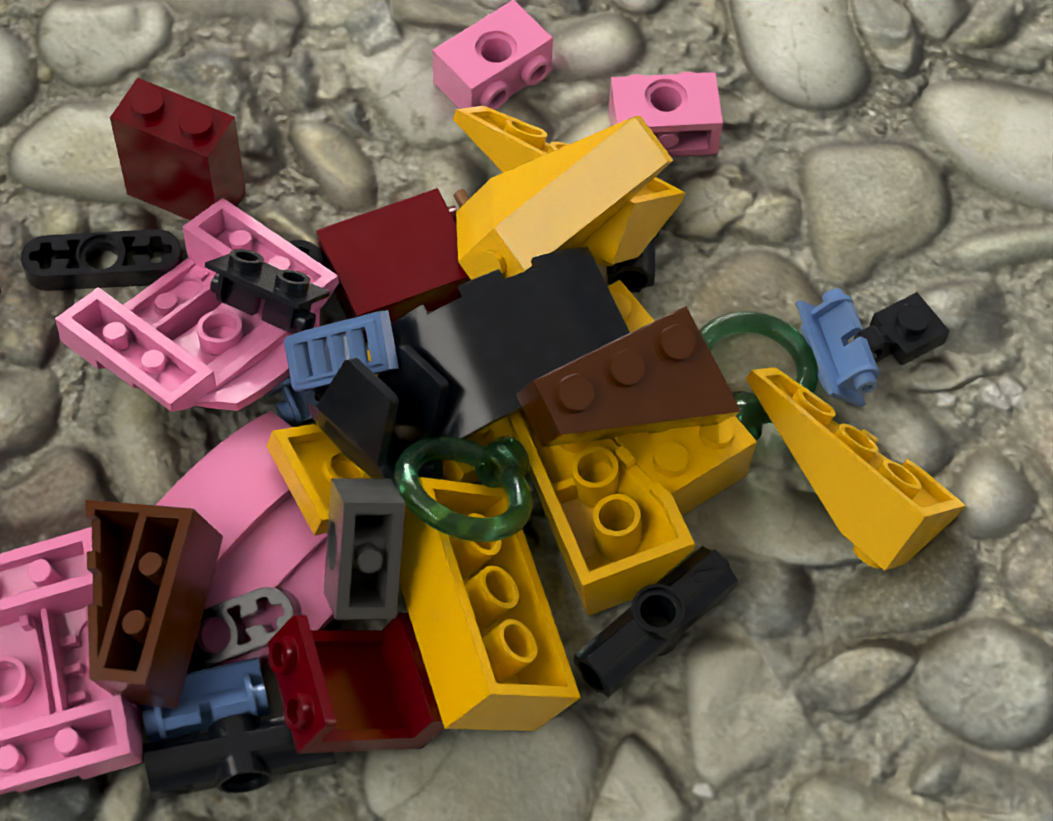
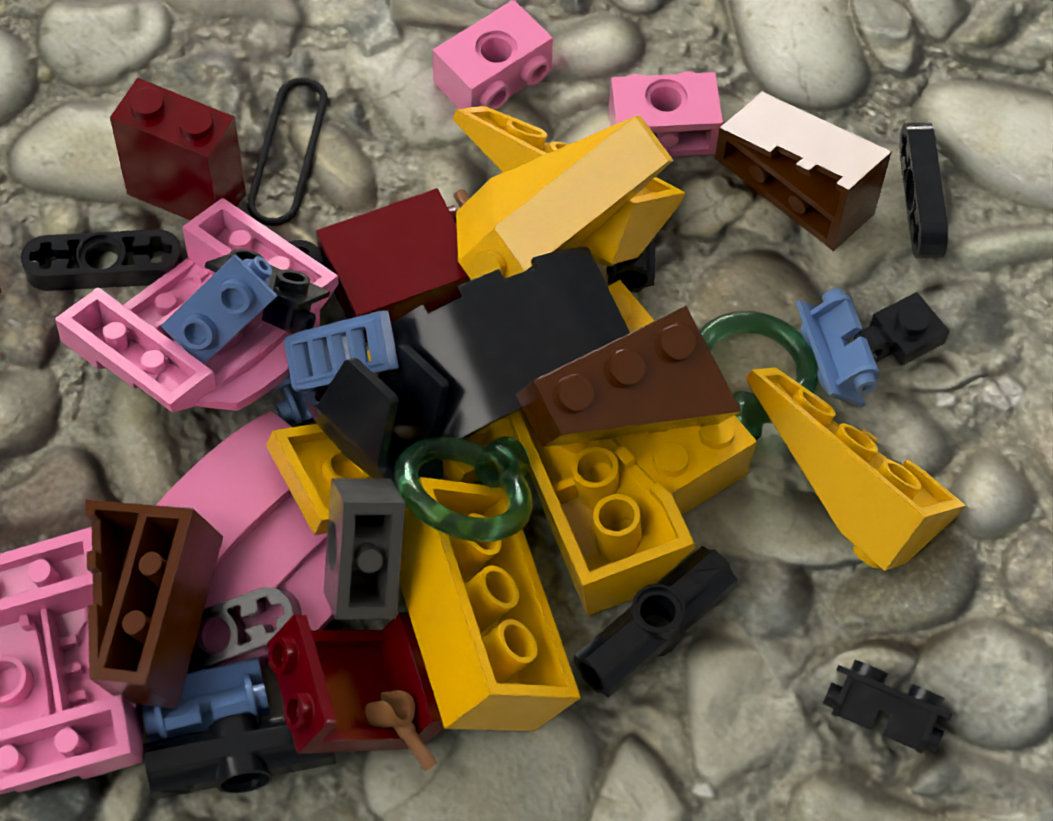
(221, 307): none -> medium blue hinge
(266, 146): none -> black piece
(398, 712): none -> medium nougat hand
(804, 166): none -> reddish brown wedge
(911, 713): none -> black hinge
(923, 190): none -> black beam

